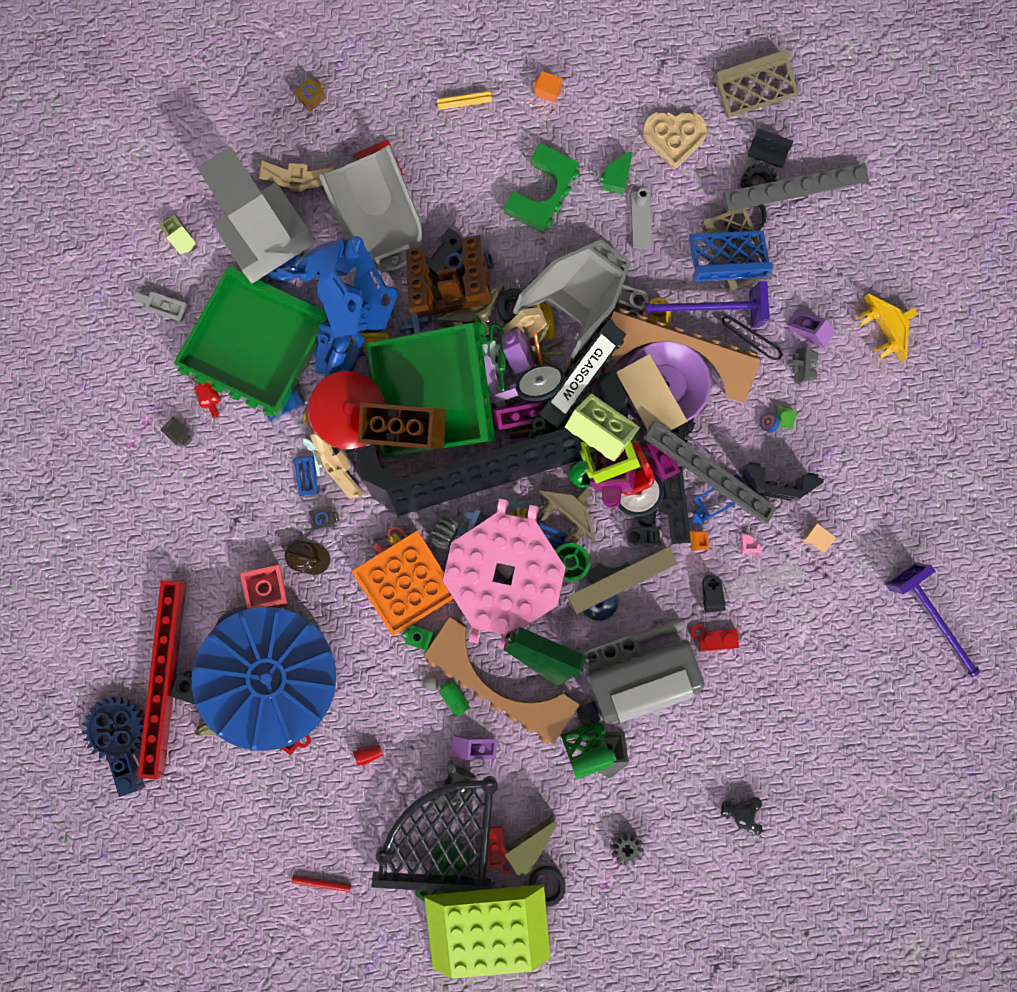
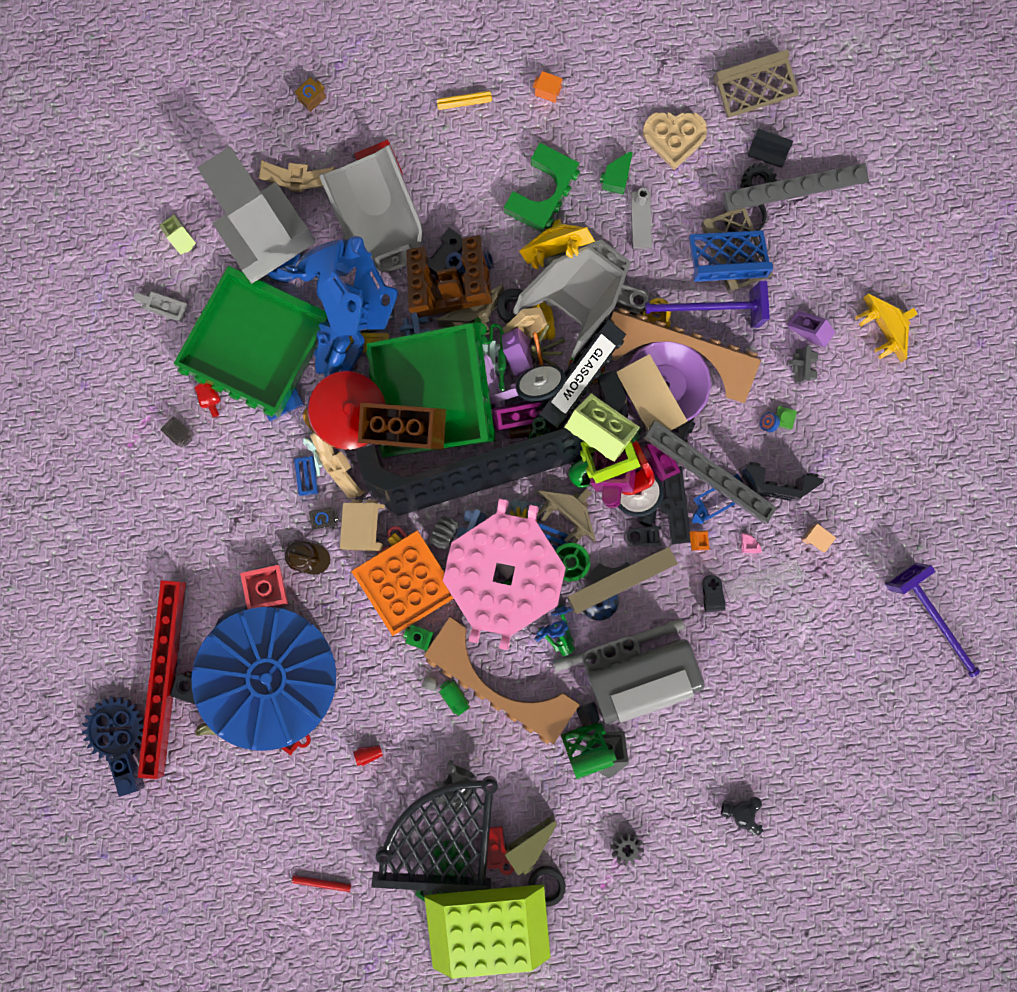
(360, 526): none -> tan panel
(474, 747): medium lavender slope -> none
(544, 656): dark green slope -> none
(555, 241): none -> yellow connector
(564, 642): none -> plant
(715, 639): red hinge -> none
(749, 342): black piece -> none

